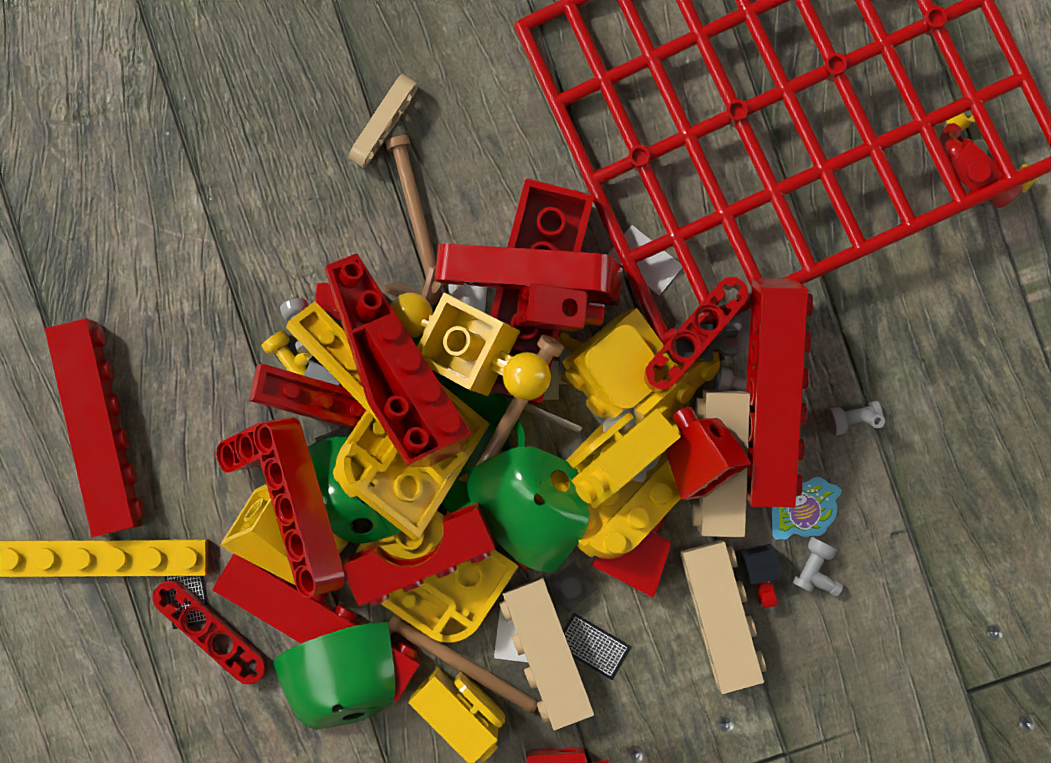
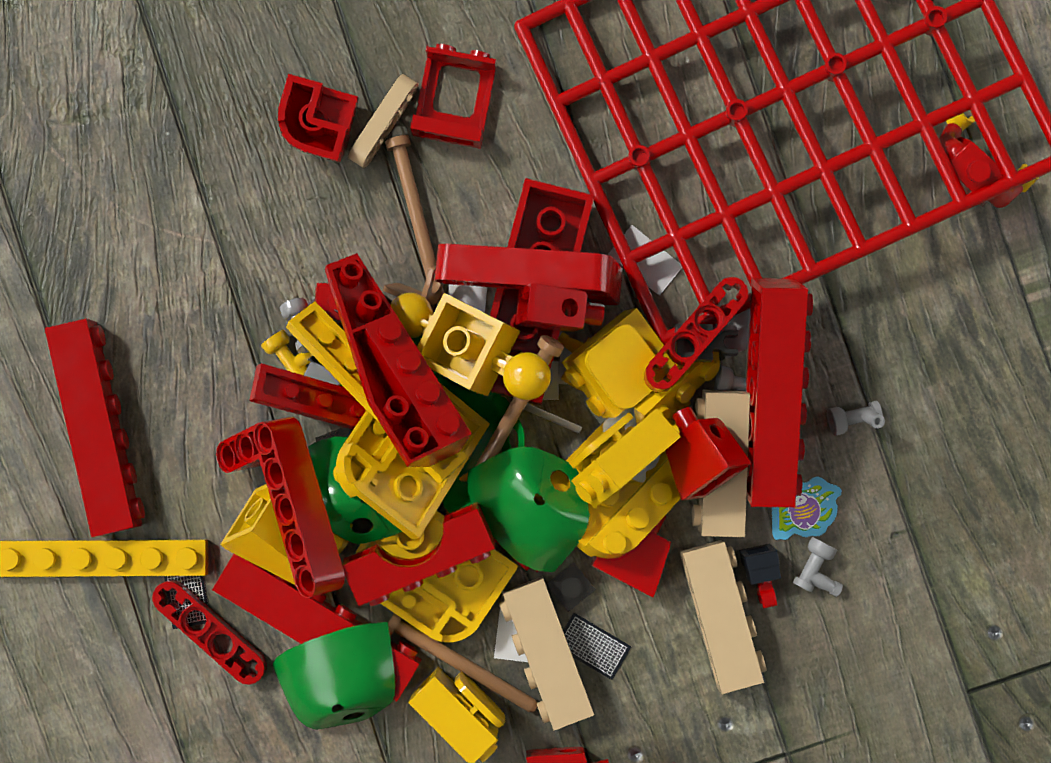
(316, 117): none -> red brick
(449, 127): none -> red window

